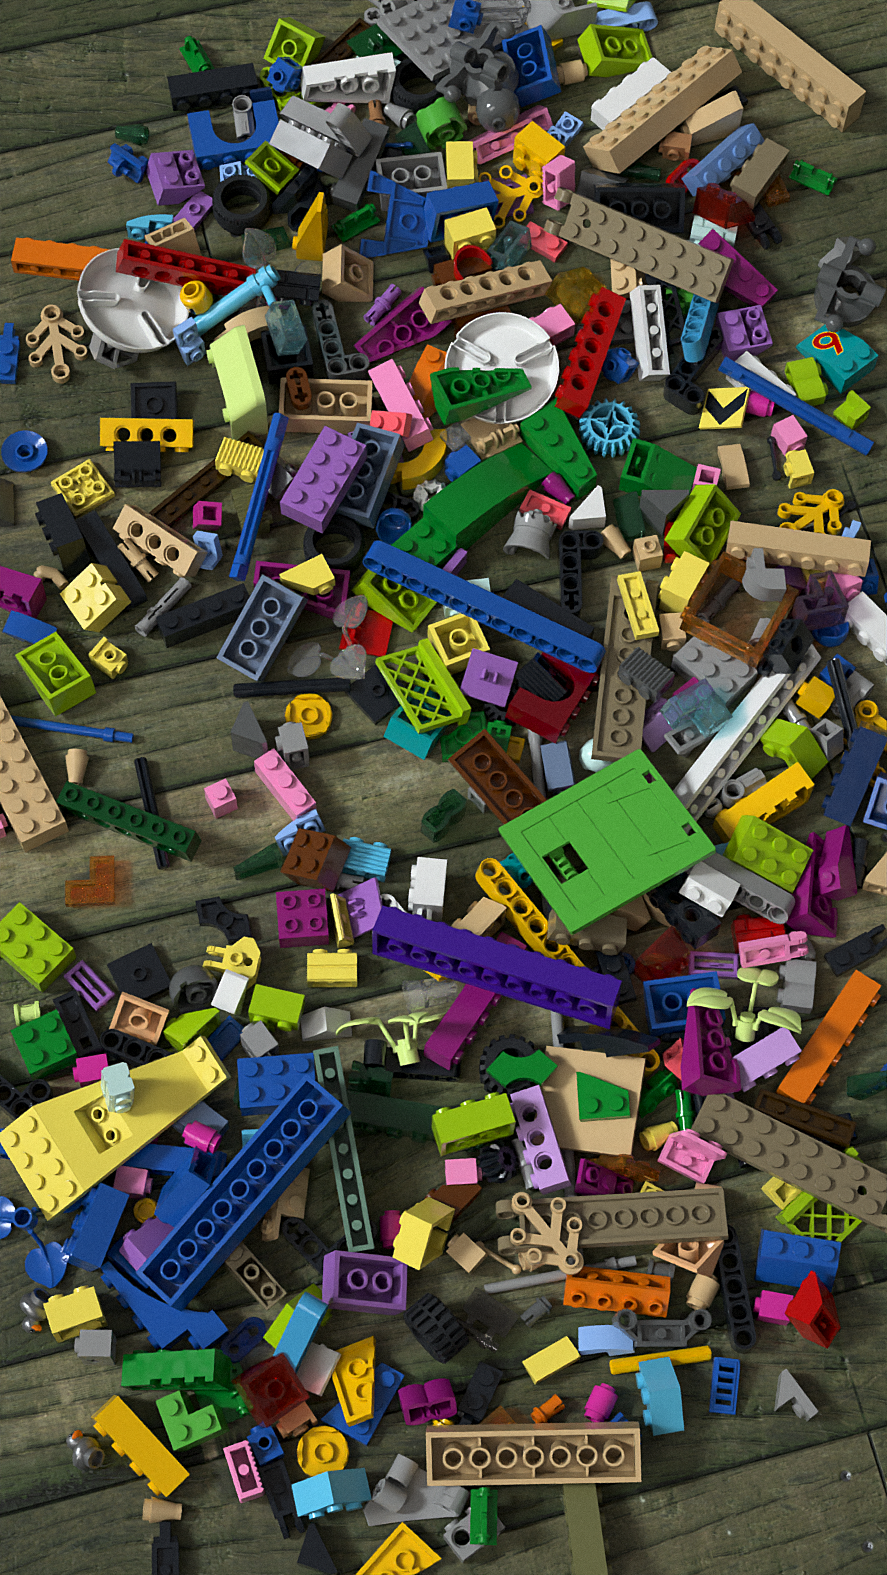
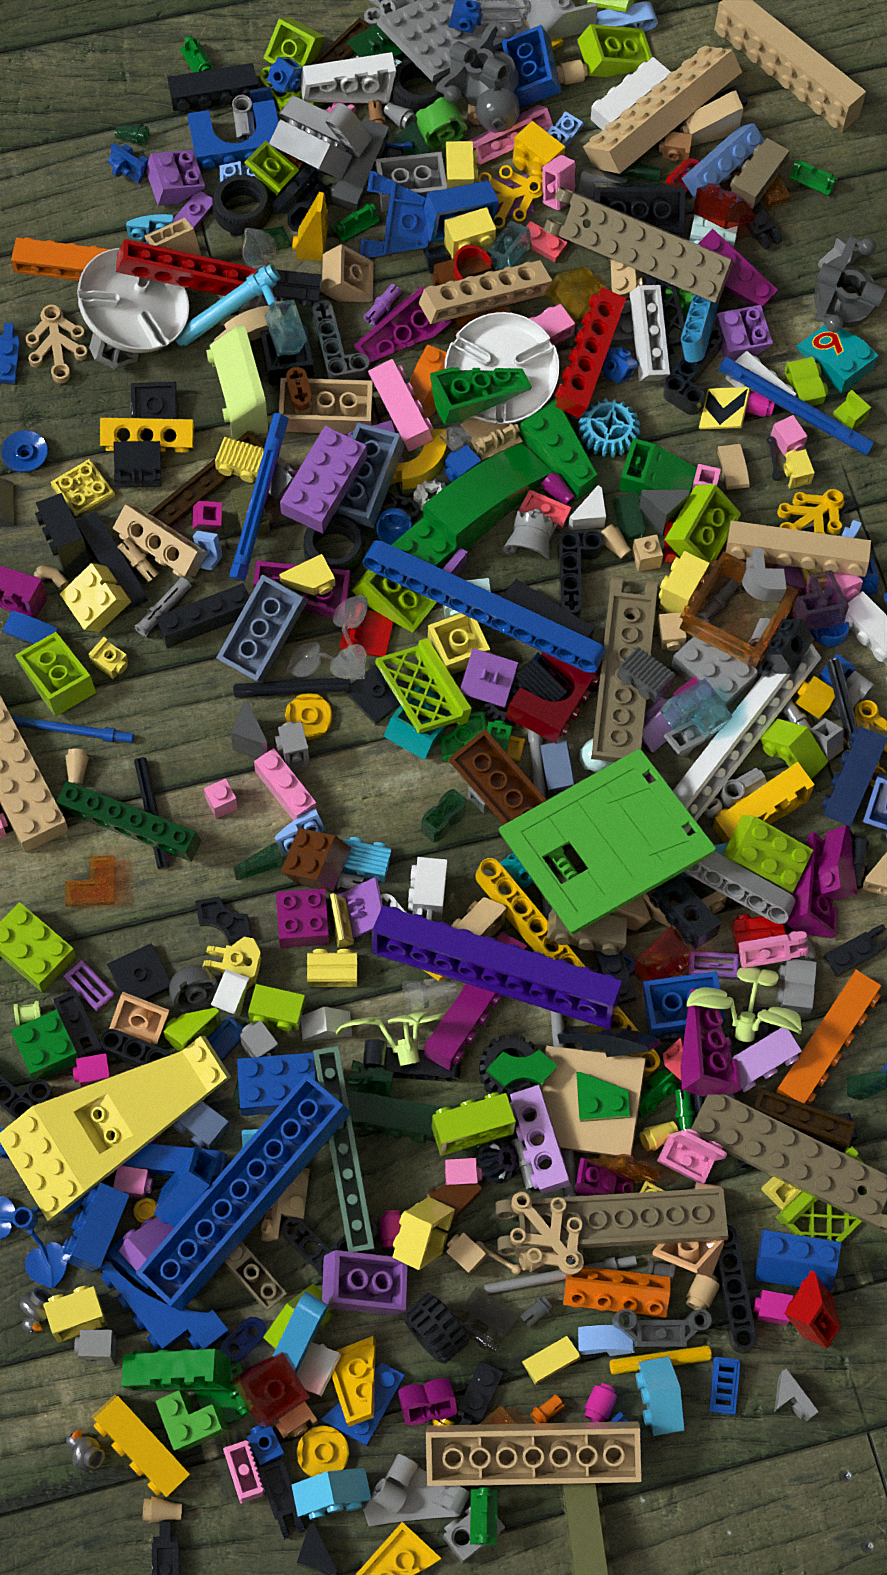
(117, 1087): light aqua brick -> none
(189, 342): light blue slope -> none
(196, 297): yellow head -> none
(202, 1136): dark pink brick -> none
(392, 421): coral plate -> none
(638, 605): light yellow plate -> none
(709, 888): white brick -> none

